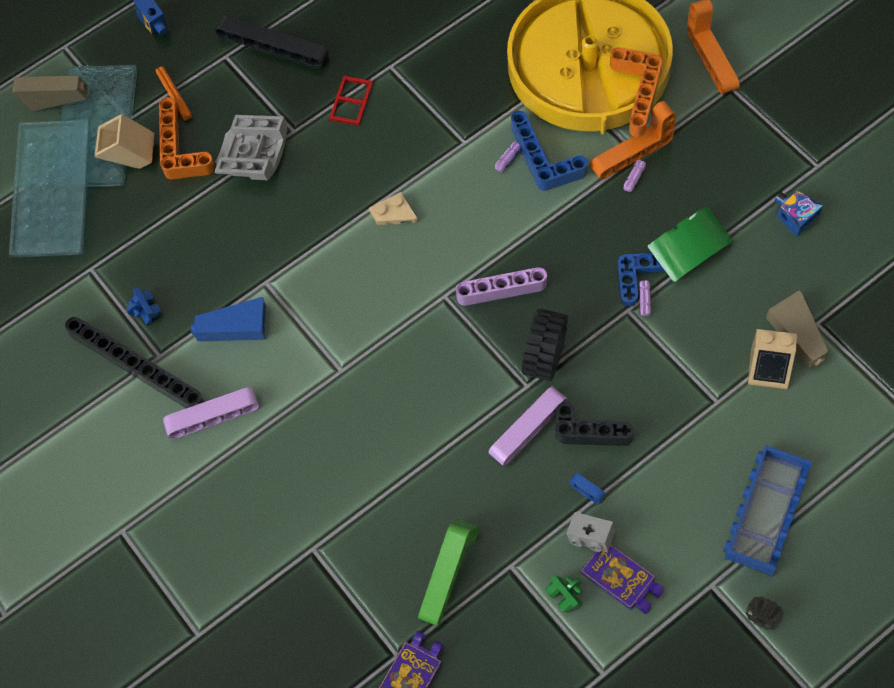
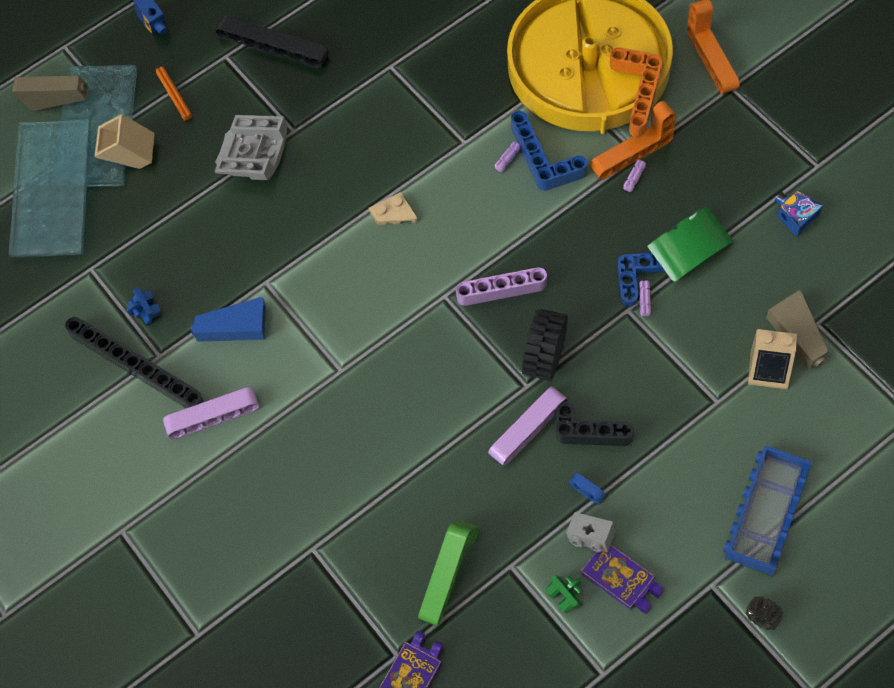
(170, 143): orange beam -> none
(351, 100): red window -> none

